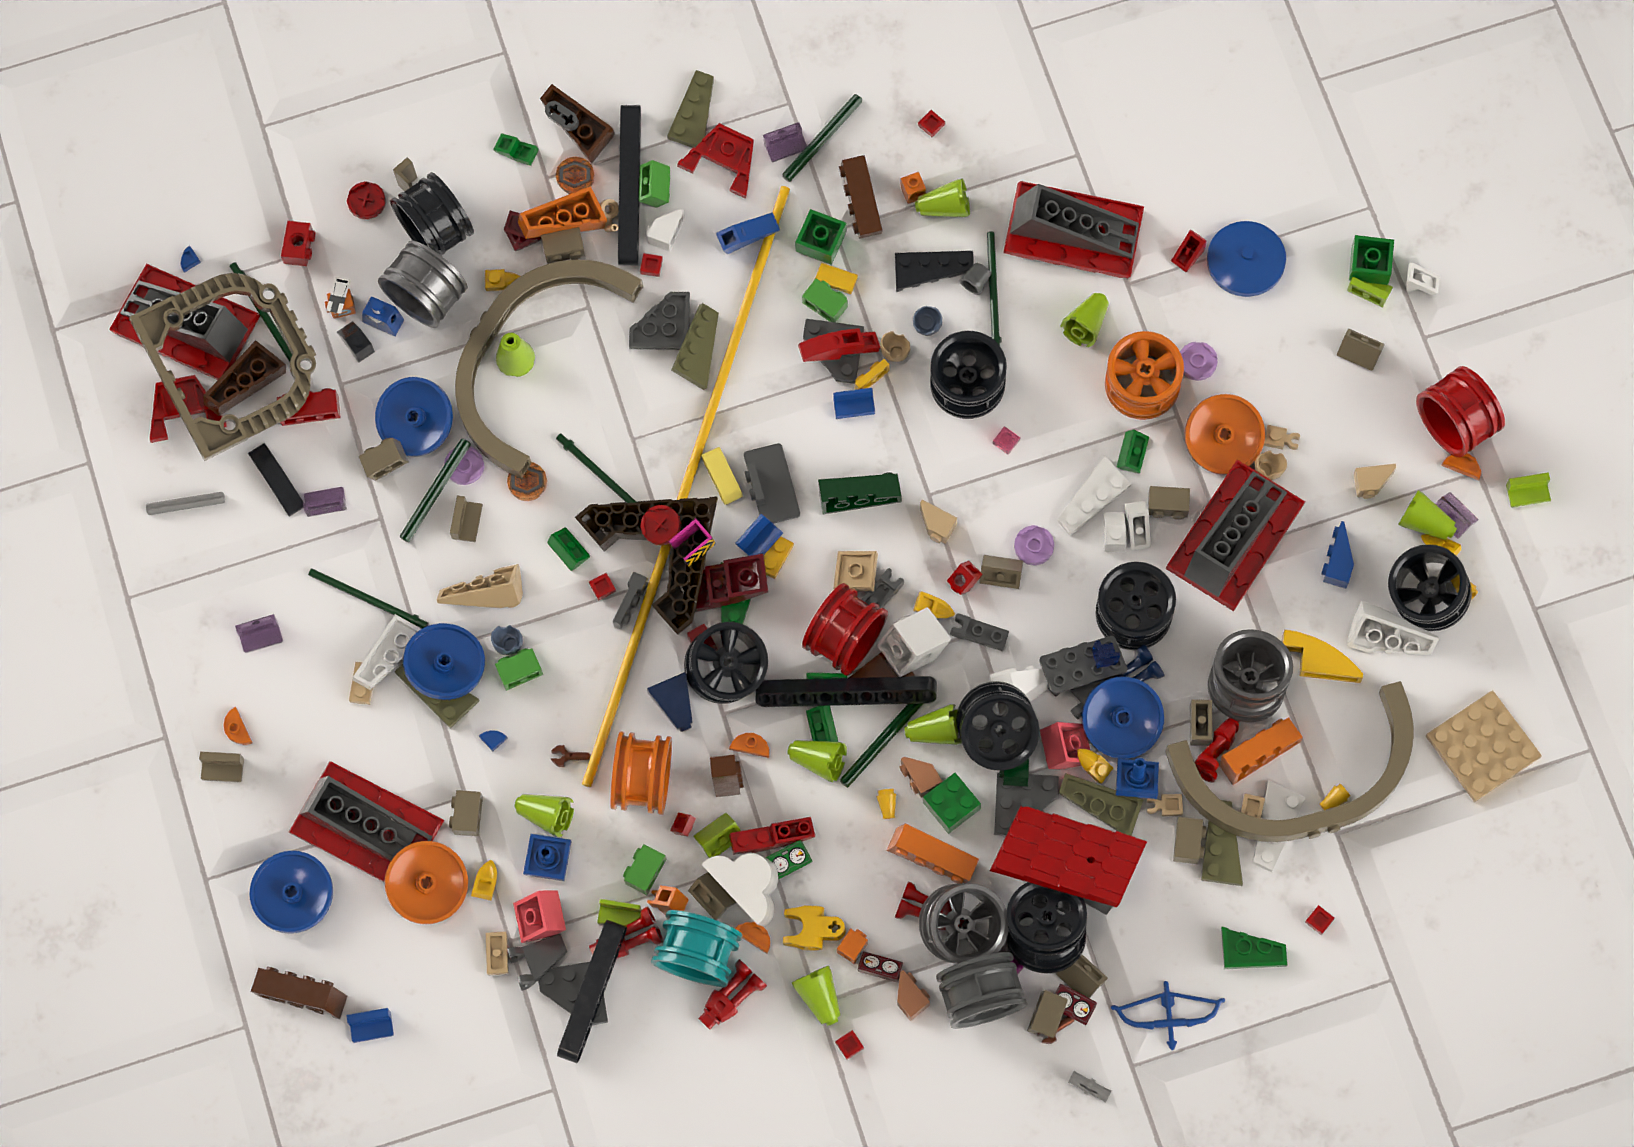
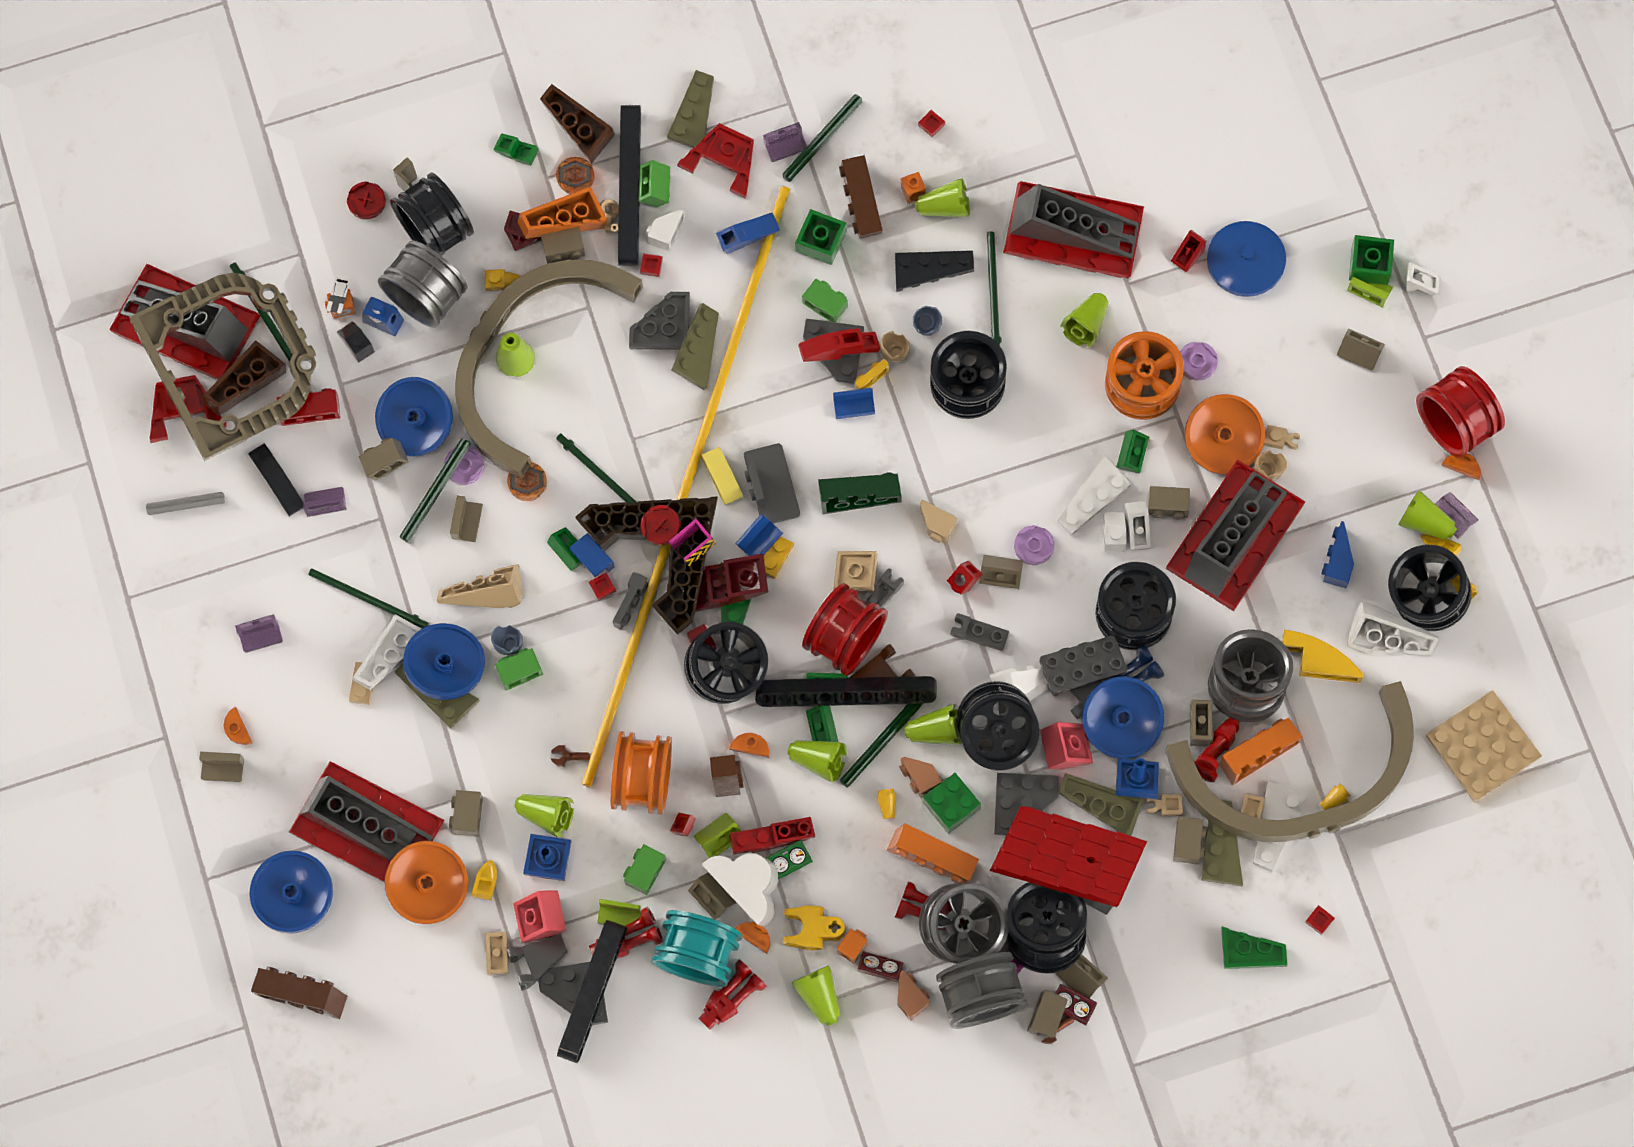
(189, 259): blue tile -> none
(294, 233): red brick -> none
(370, 1025): blue panel -> none
(493, 739): blue tile -> none
(564, 112): dark grey beam -> none
(591, 555): none -> blue panel
(668, 899): orange brick -> none
(673, 700): dark blue slope -> none
(837, 278): yellow tile -> none
(849, 1044): red plate -> none
(913, 641): white brick -> none
(935, 604): yellow plate -> none
(975, 278): dark grey piece -> none
(1006, 440): clear pink plate -> none
(1016, 776): dark green brick -> none
(1089, 1086): light grey pin -> none
(1094, 765): yellow plate -> none
(1105, 654): clear blue panel -> none
(1167, 1001): blue piece -> none
(1372, 479): tan slope -> none
(1528, 489): lime panel -> none

